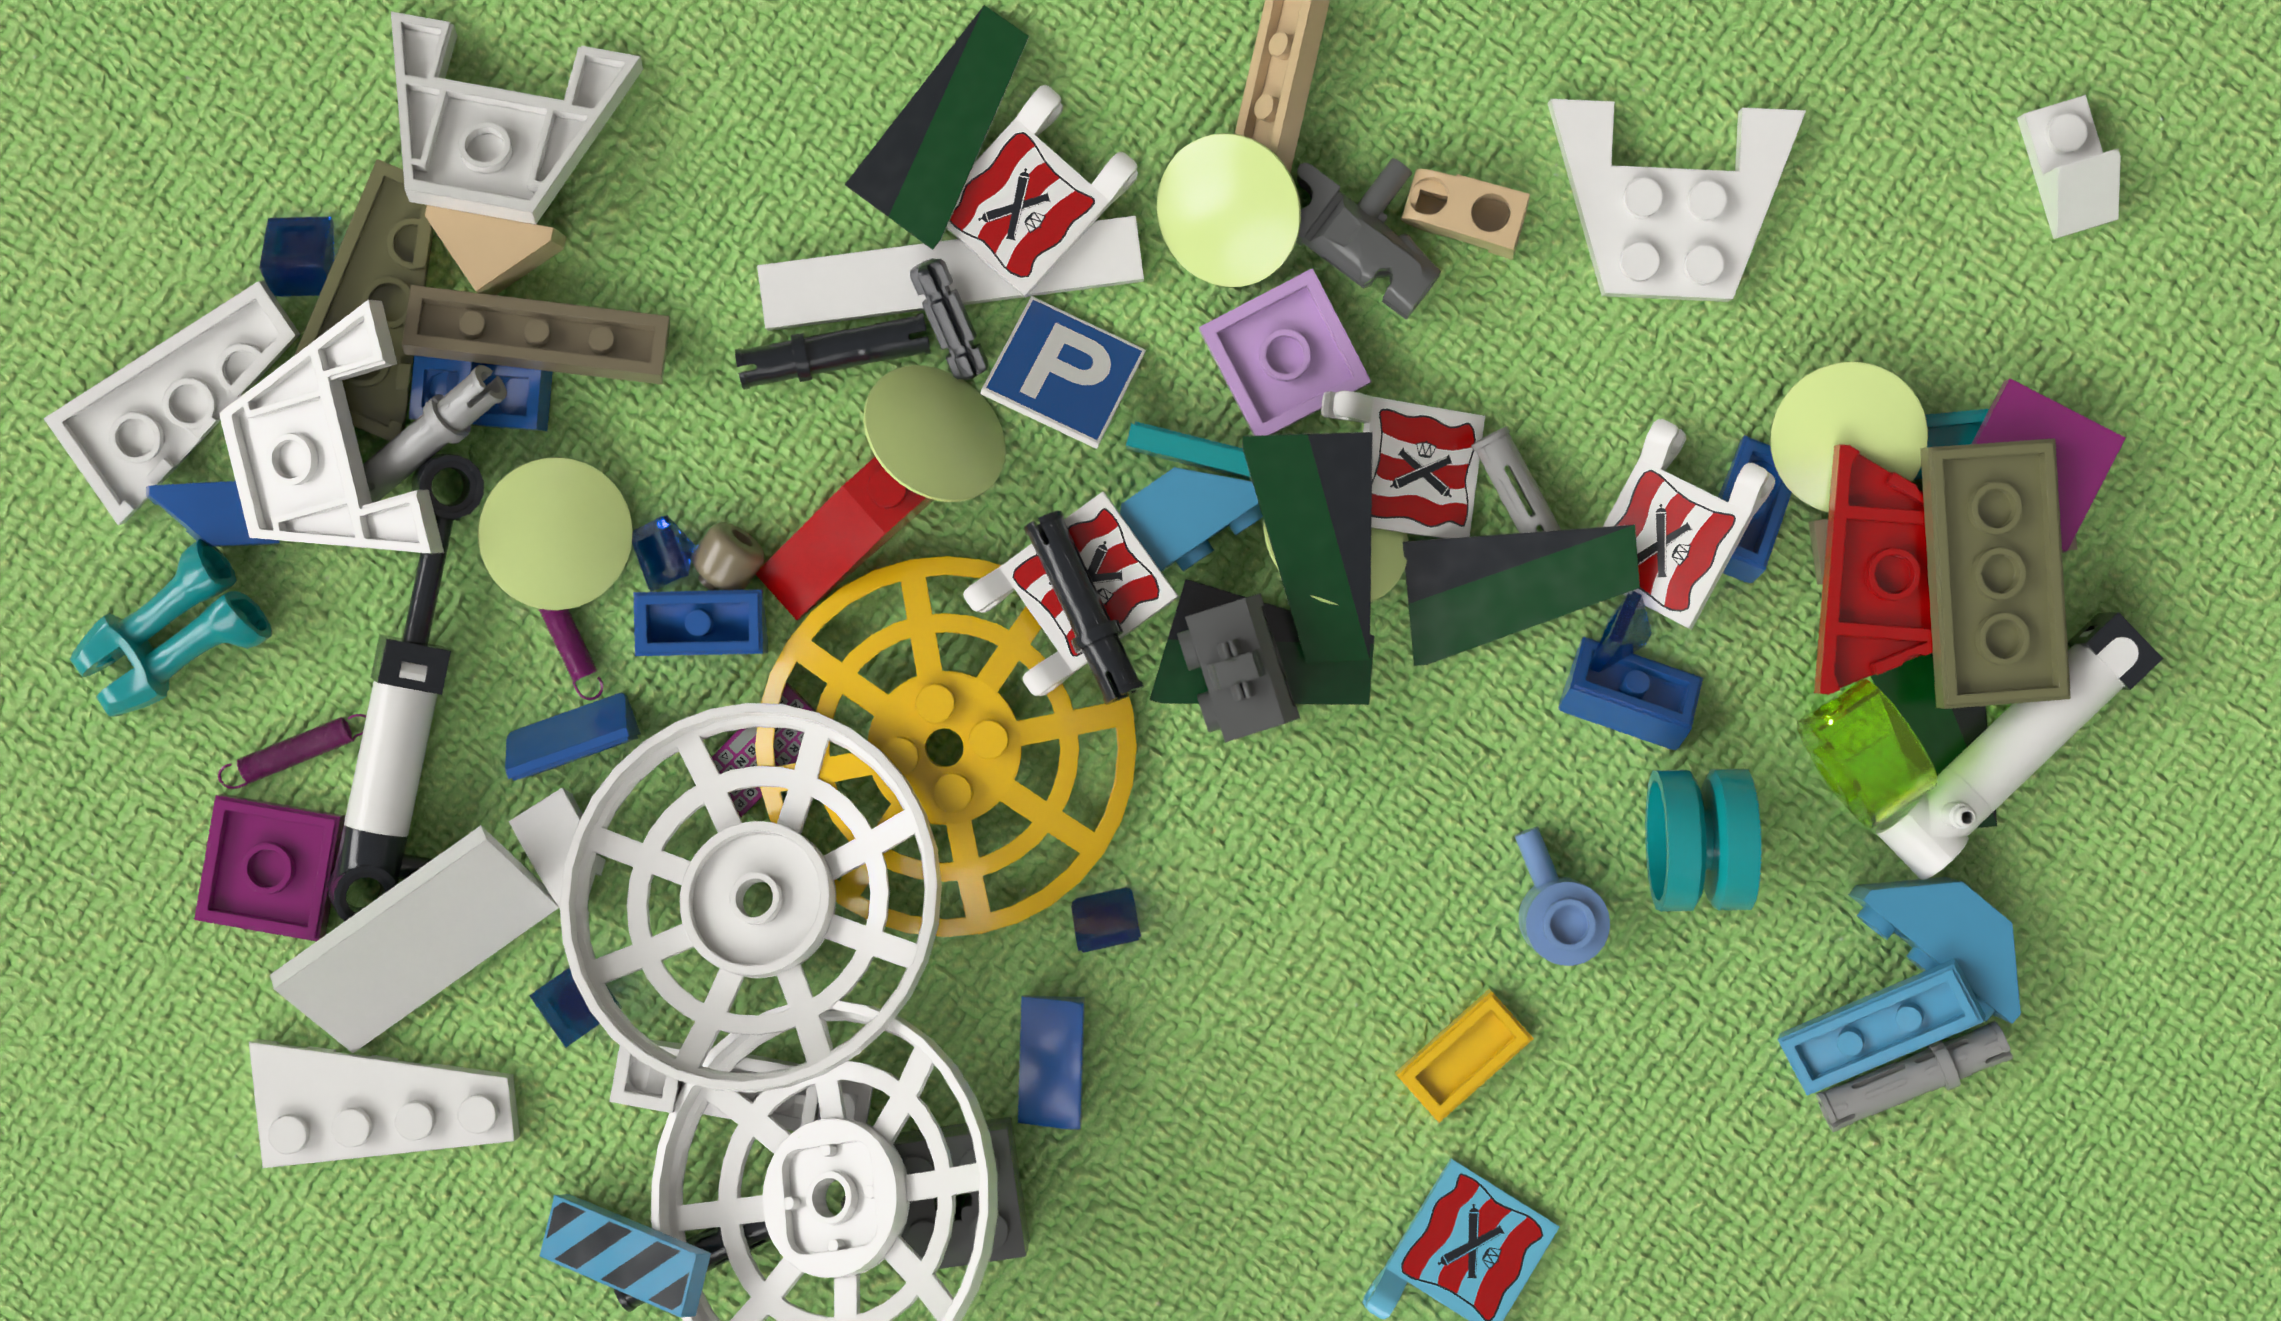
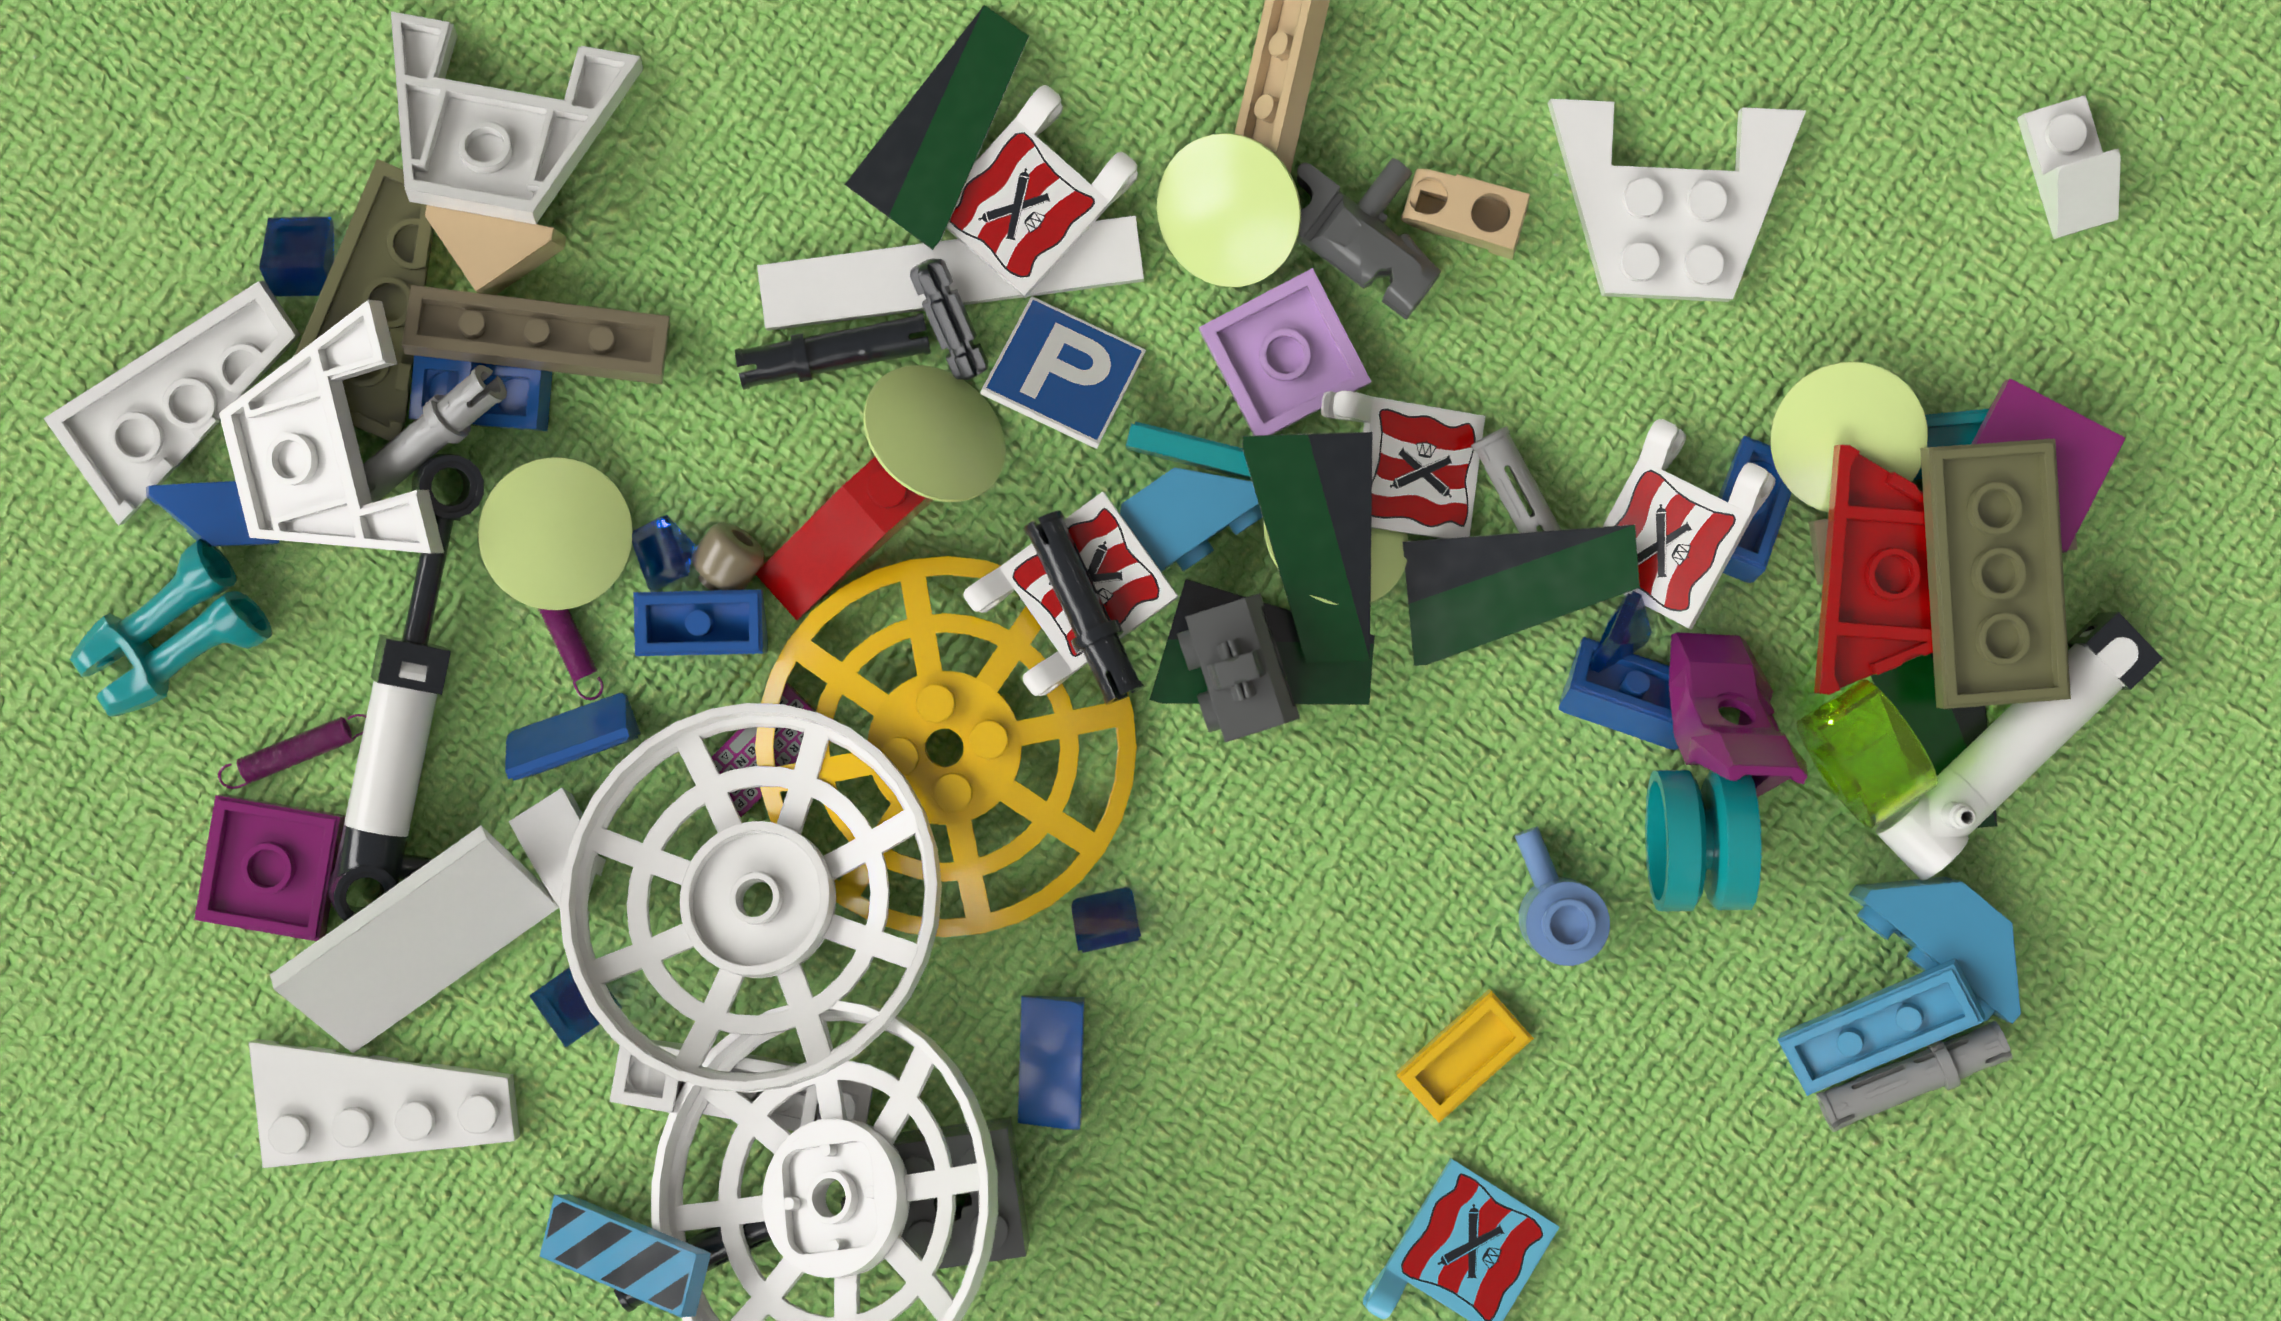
(1719, 673): none -> magenta piece

